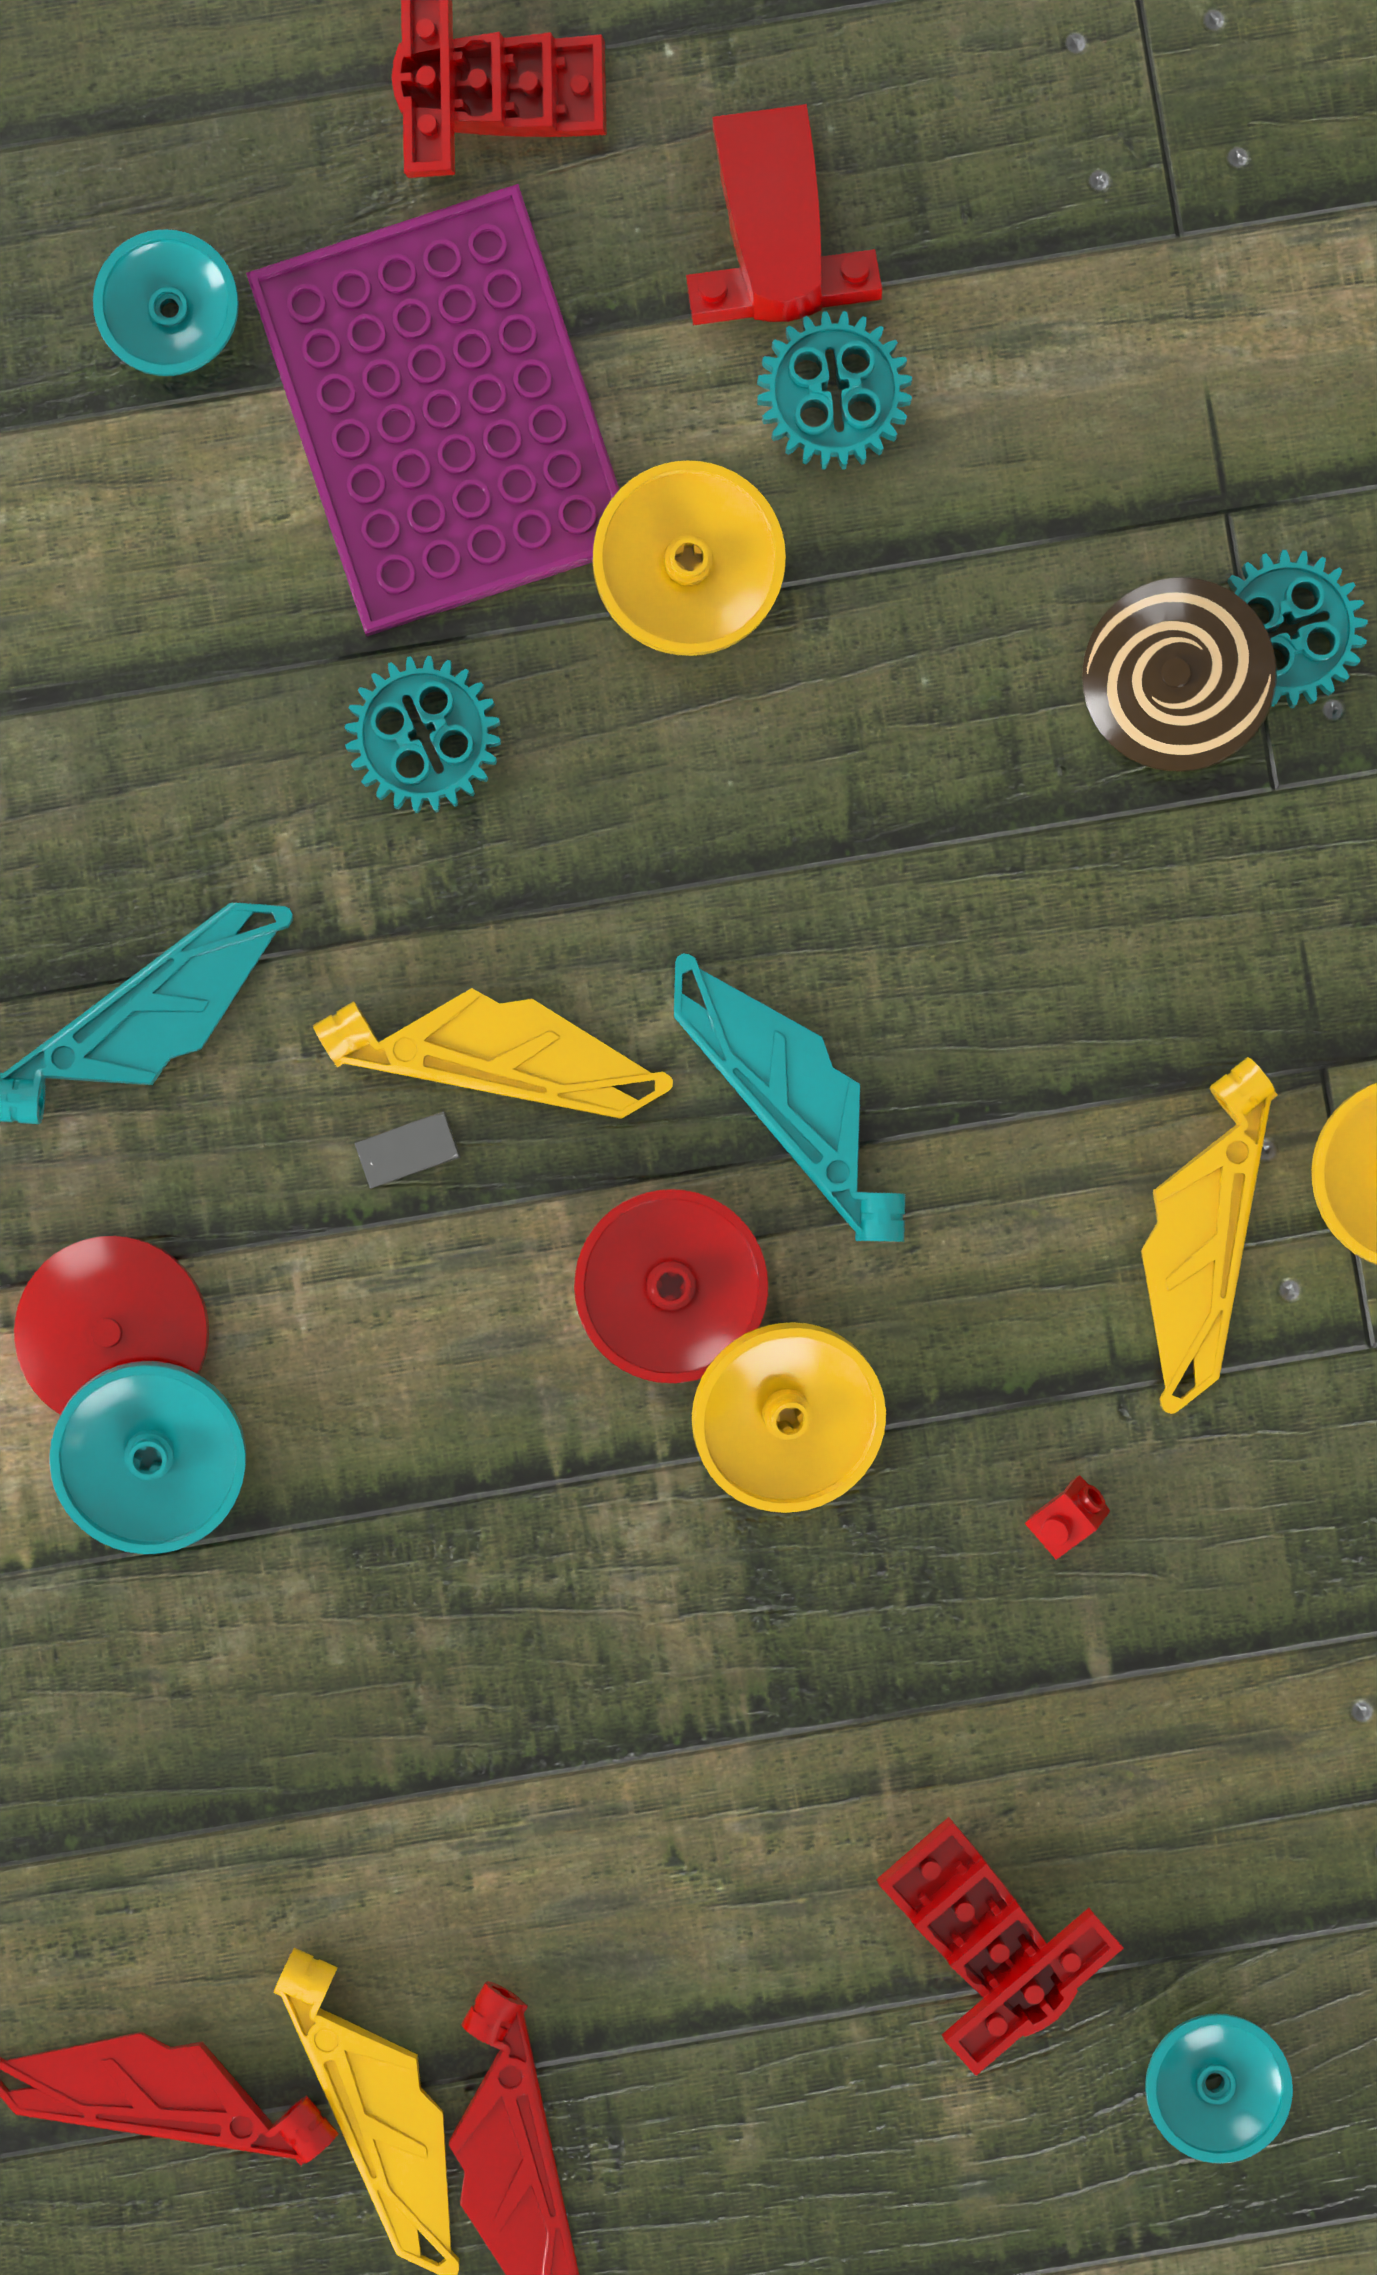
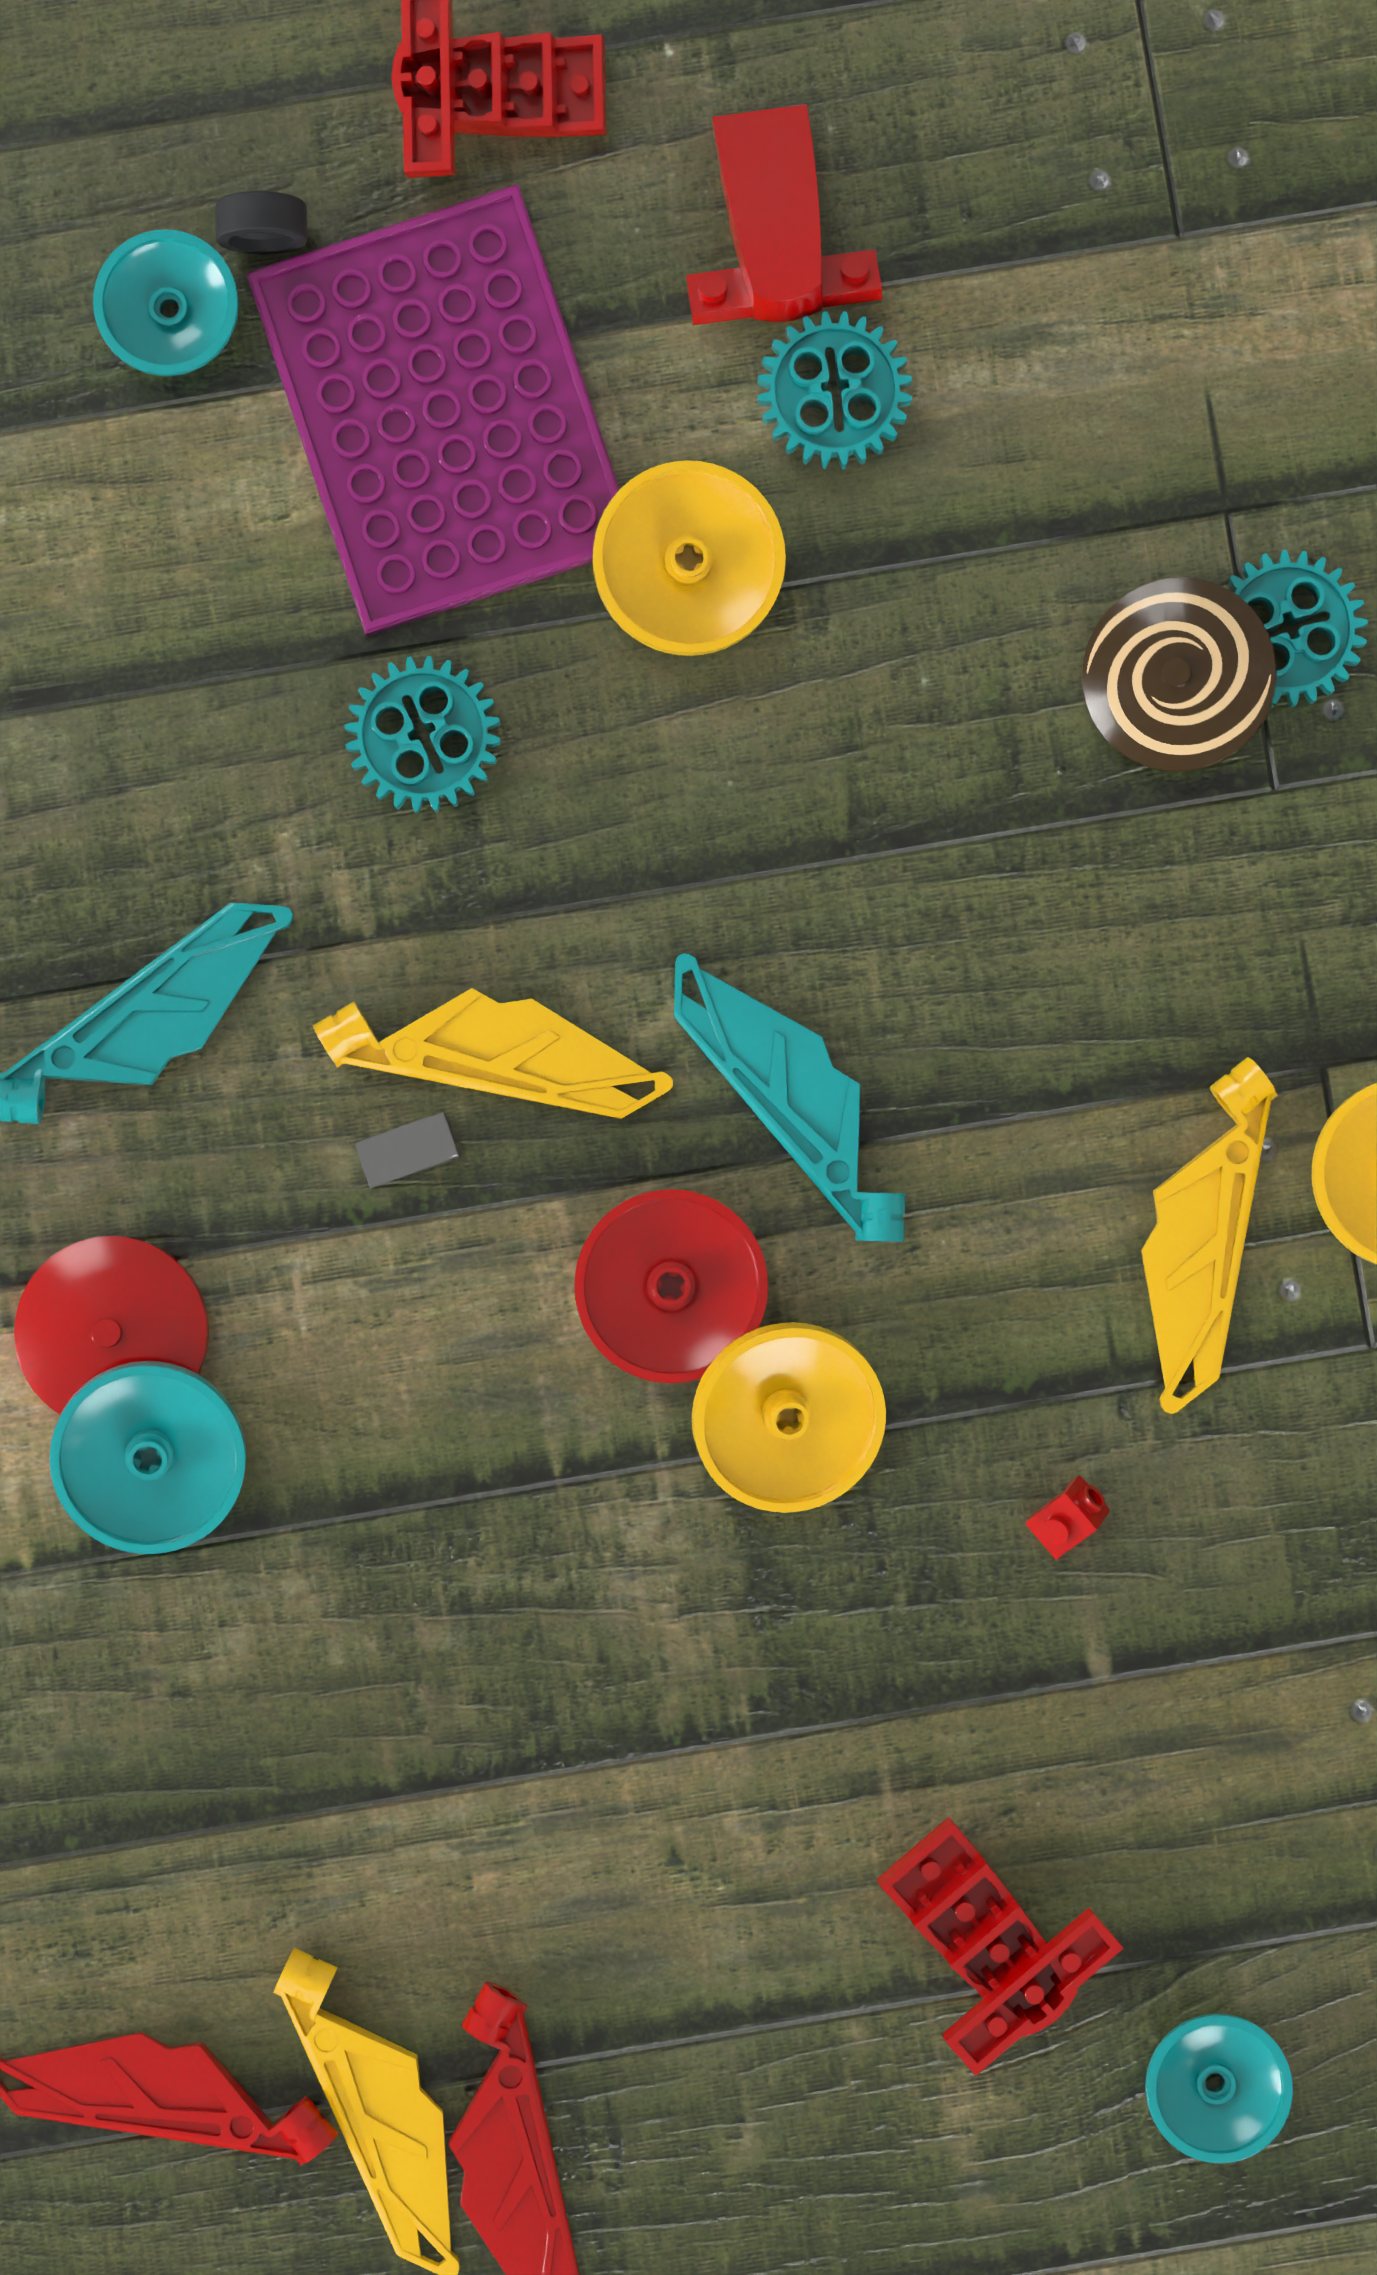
(261, 222): none -> black tyre

